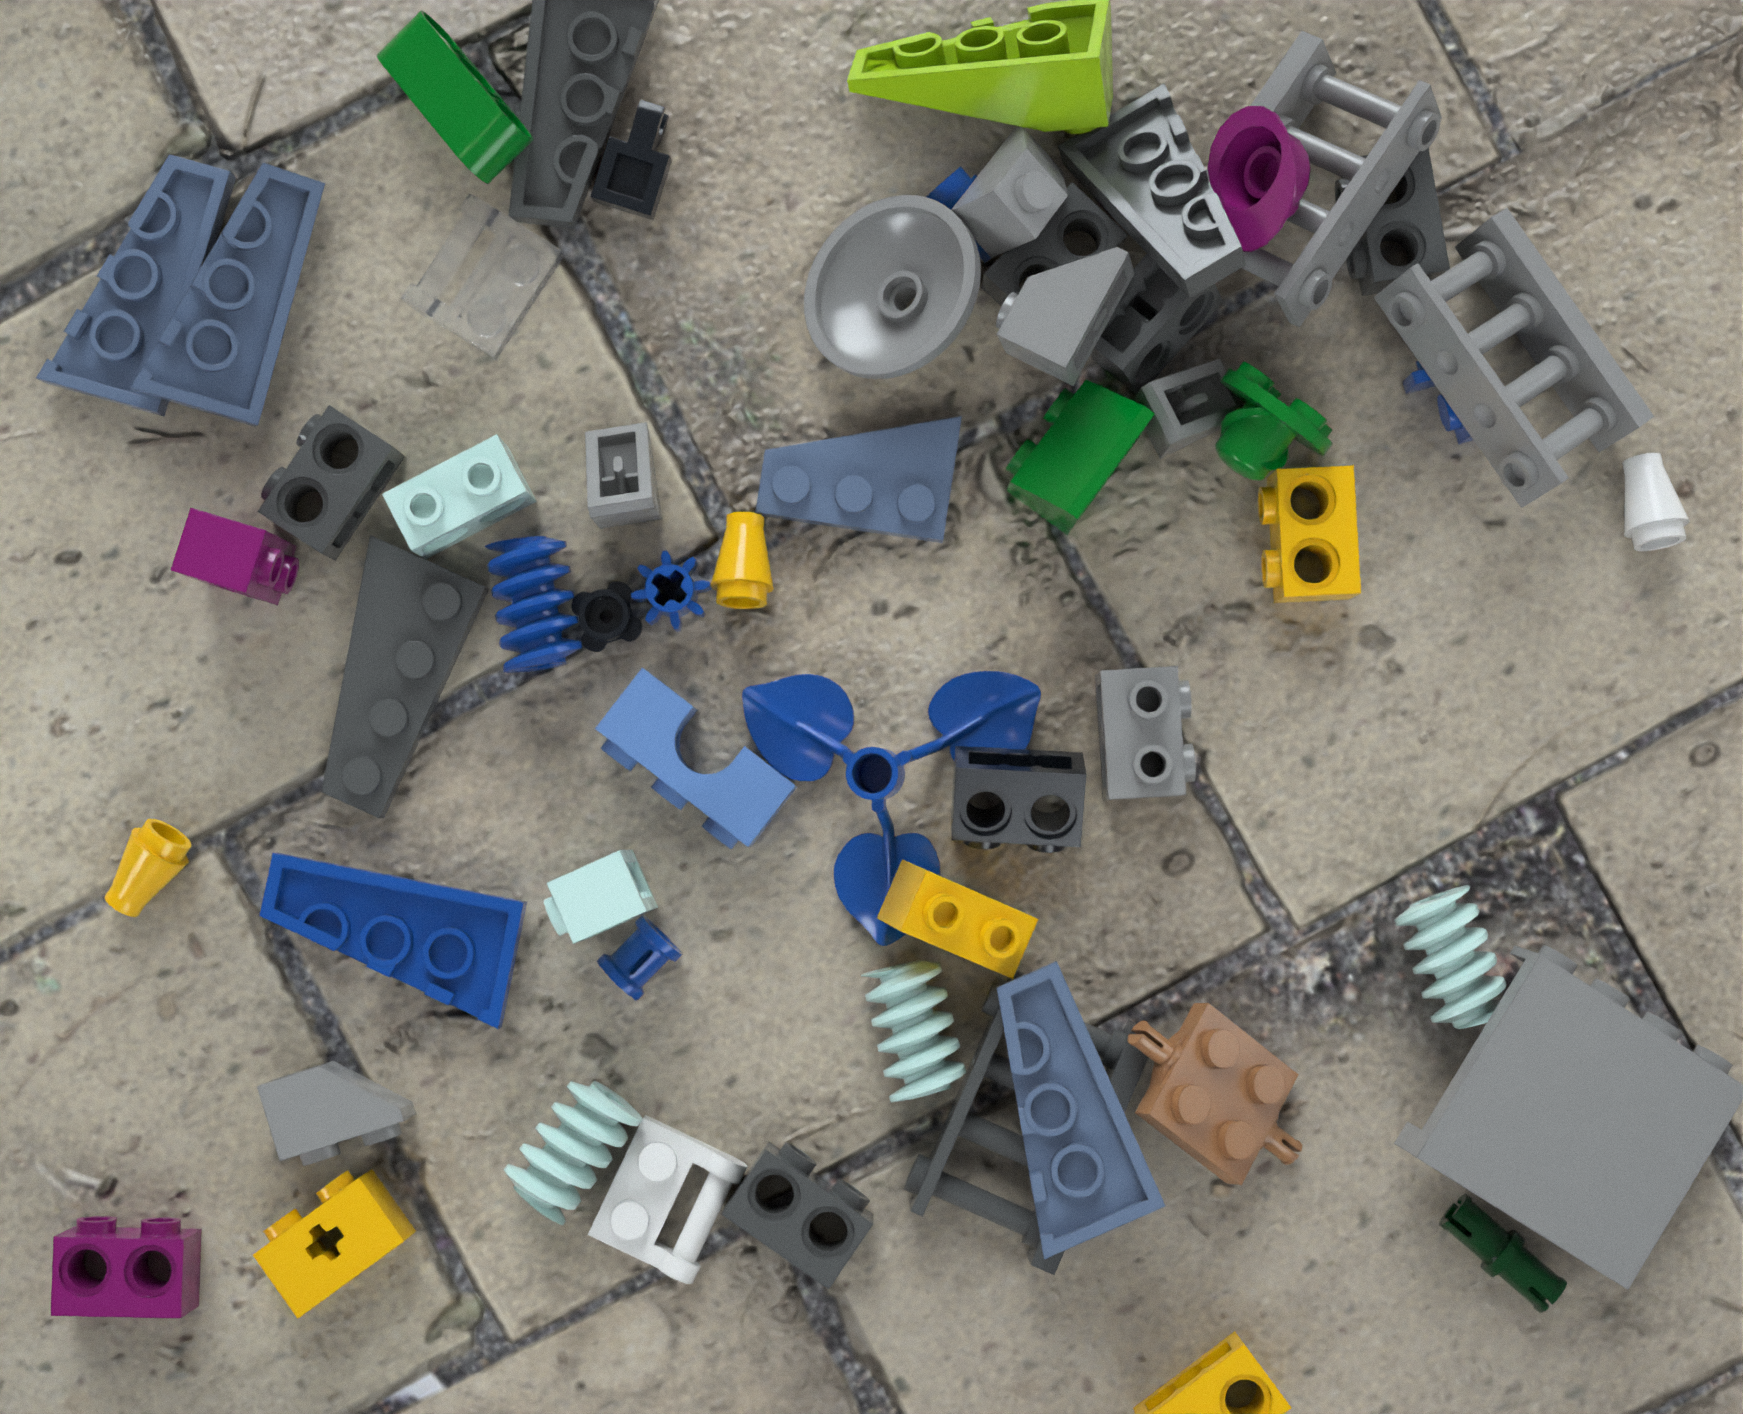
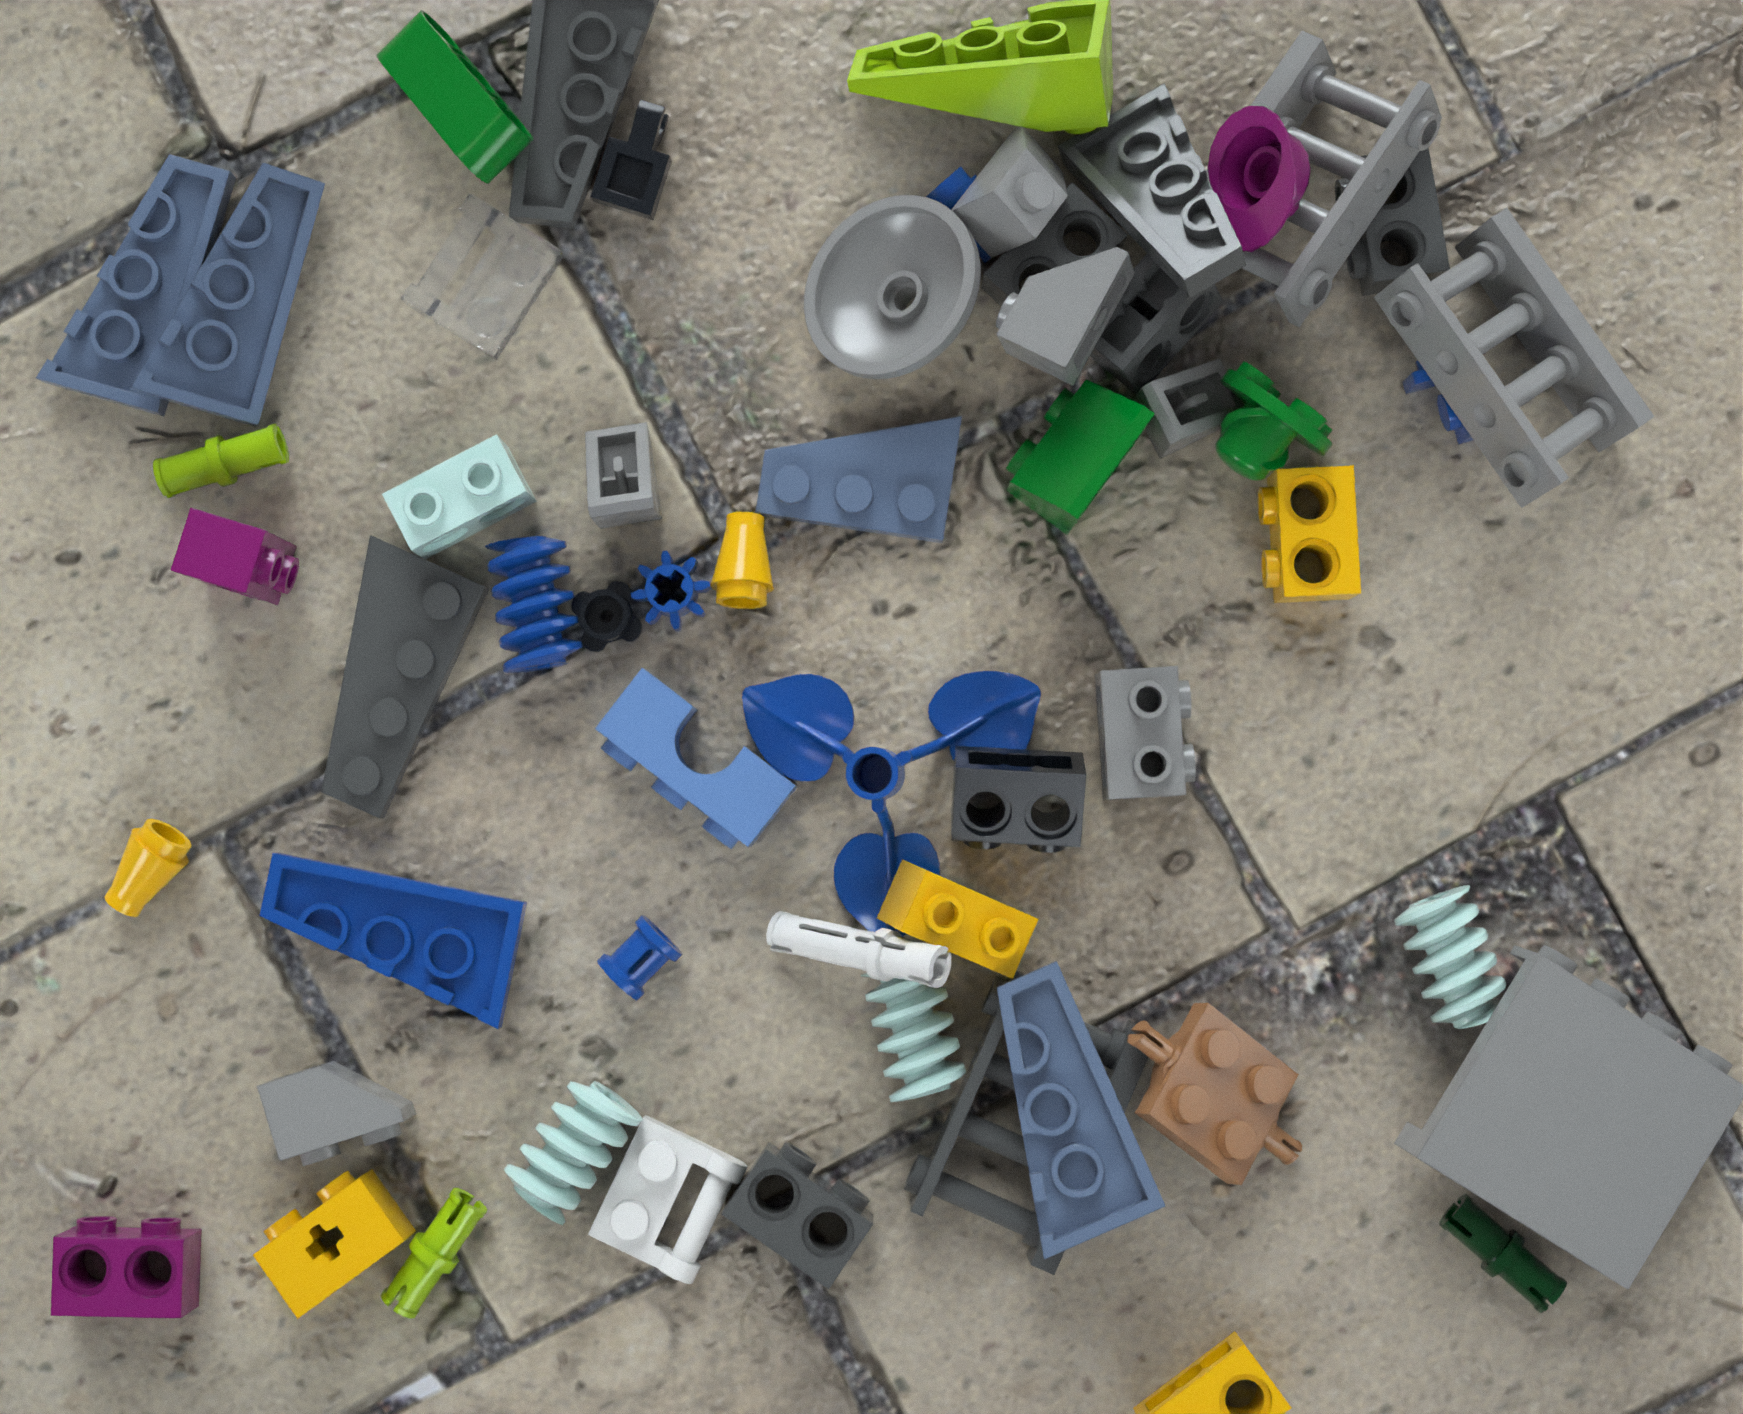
(221, 461): none -> lime pin
(344, 492): dark grey brick -> none
(433, 1253): none -> lime pin
(599, 896): light aqua brick -> none
(879, 953): none -> white pin
(1651, 505): white cone -> none

